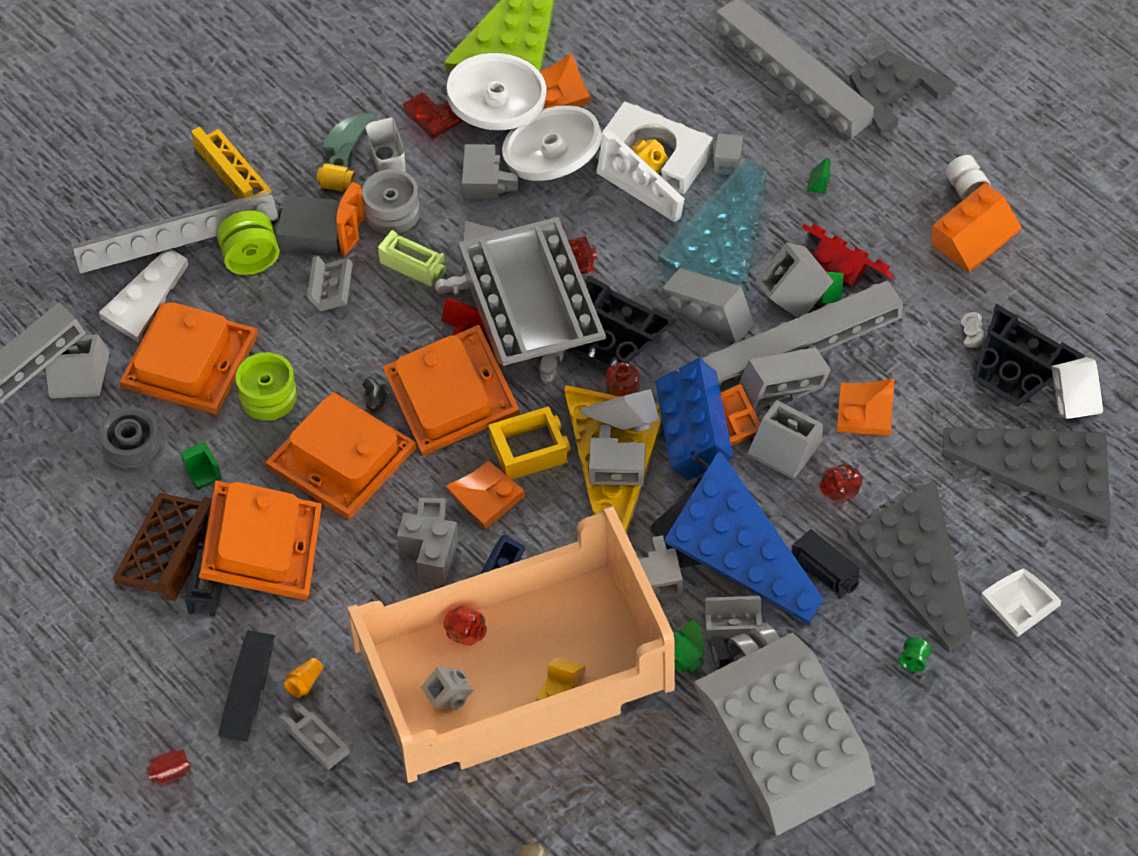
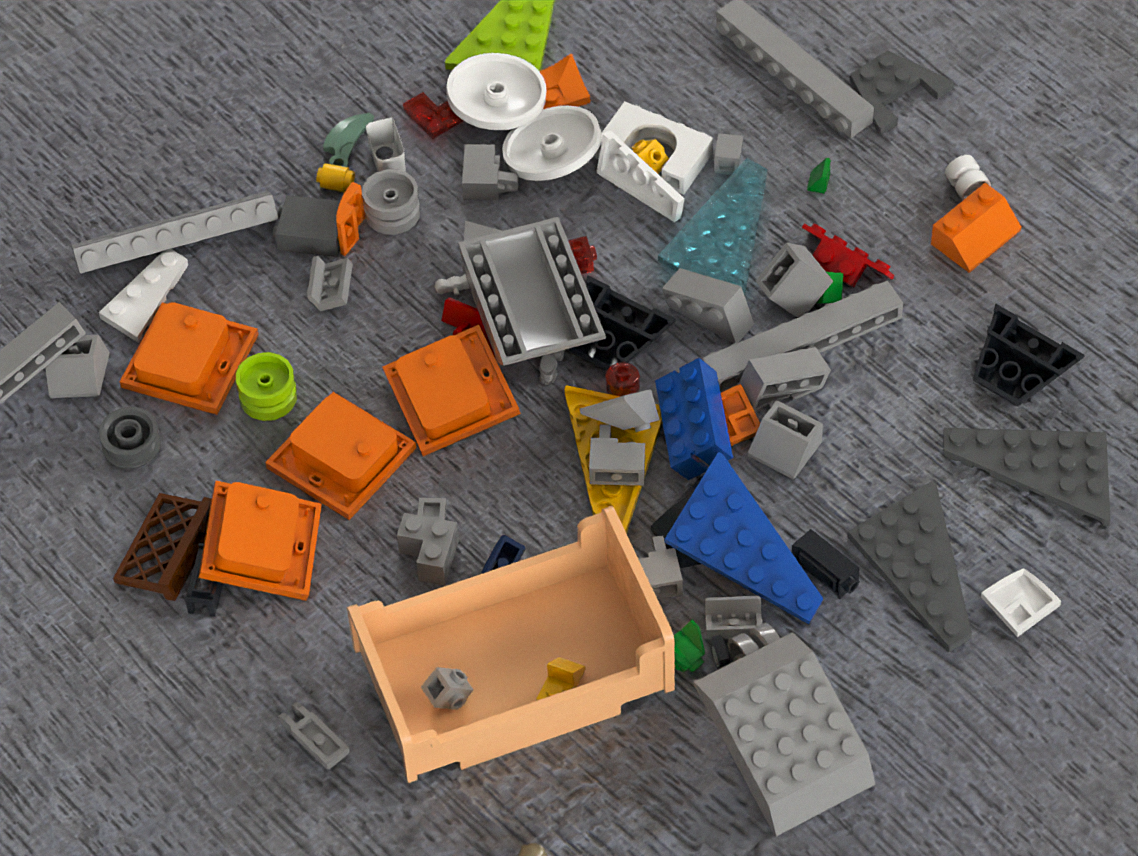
(168, 767): clear red brick -> none
(201, 465): green panel -> none
(224, 169): yellow fence -> none
(246, 686): black slope -> none
(247, 242): lime wheel -> none
(302, 678): light orange cone -> none
(377, 394): pearl dark grey arm -> none
(411, 259): yellowish green window -> none
(465, 625): clear red head -> none
(486, 494): orange plate -> none
(533, 461): yellow window -> none
(841, 482): clear red head -> none
(866, 407): orange plate -> none
(915, 654): green wheel -> none
(973, 329): white piece -> none
(1077, 388): white piece -> none

